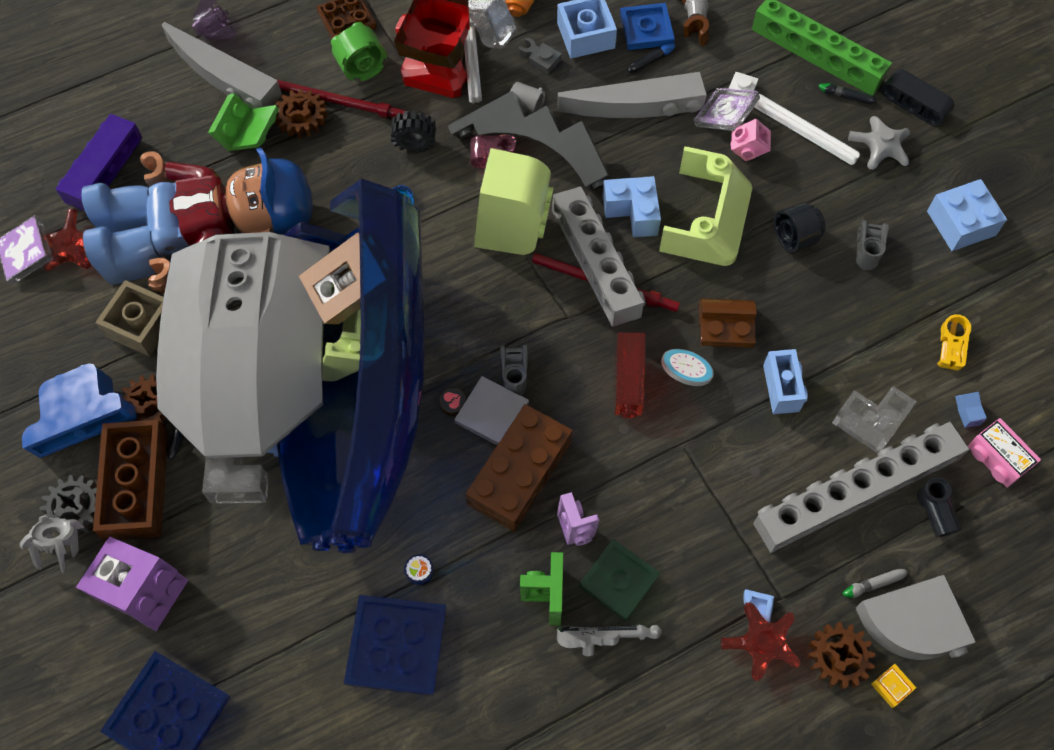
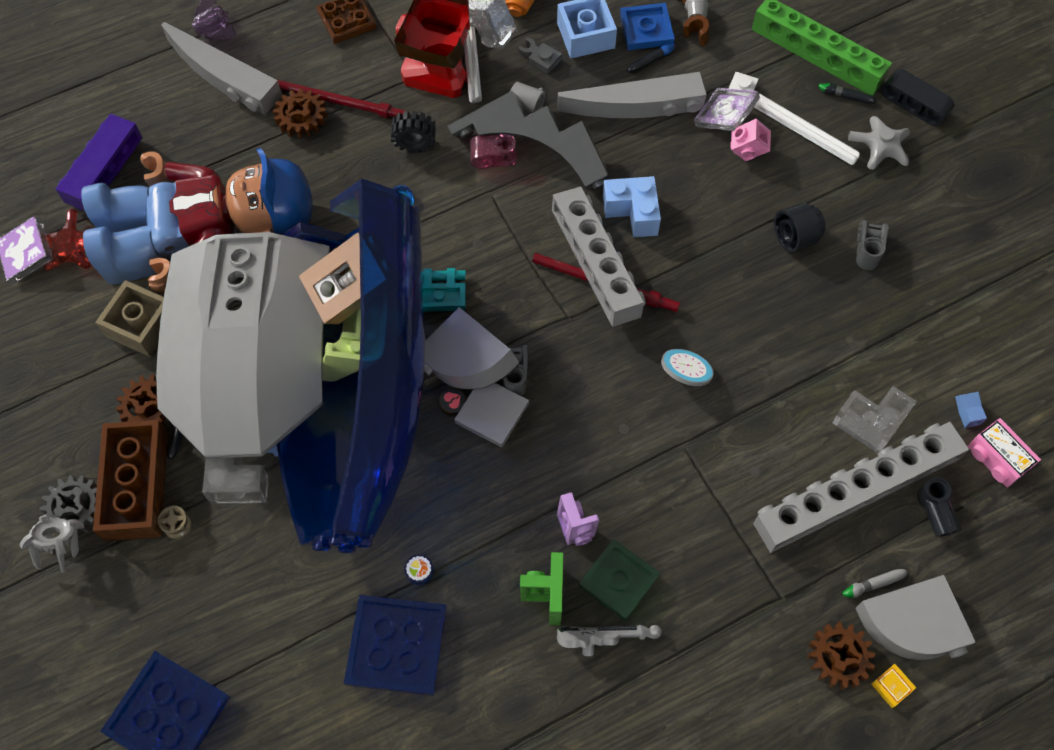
(74, 410): brick -> none
(133, 582): medium lavender brick -> none
(170, 517): none -> dark tan wheel
(240, 126): bright green bracket -> none
(358, 52): bright green brick -> none
(447, 295): none -> teal plate
(467, 353): none -> light grey brick
(512, 203): yellowish green brick -> none
(519, 467): reddish brown brick -> none
(629, 374): clear red slope -> none
(711, 238): yellowish green windscreen -> none
(727, 322): reddish brown brick -> none
(761, 601): light blue tile -> none
(763, 641): clear red animal -> none
(785, 381): light blue brick -> none
(953, 347): yellow piece -> none
(966, 215): light blue brick -> none

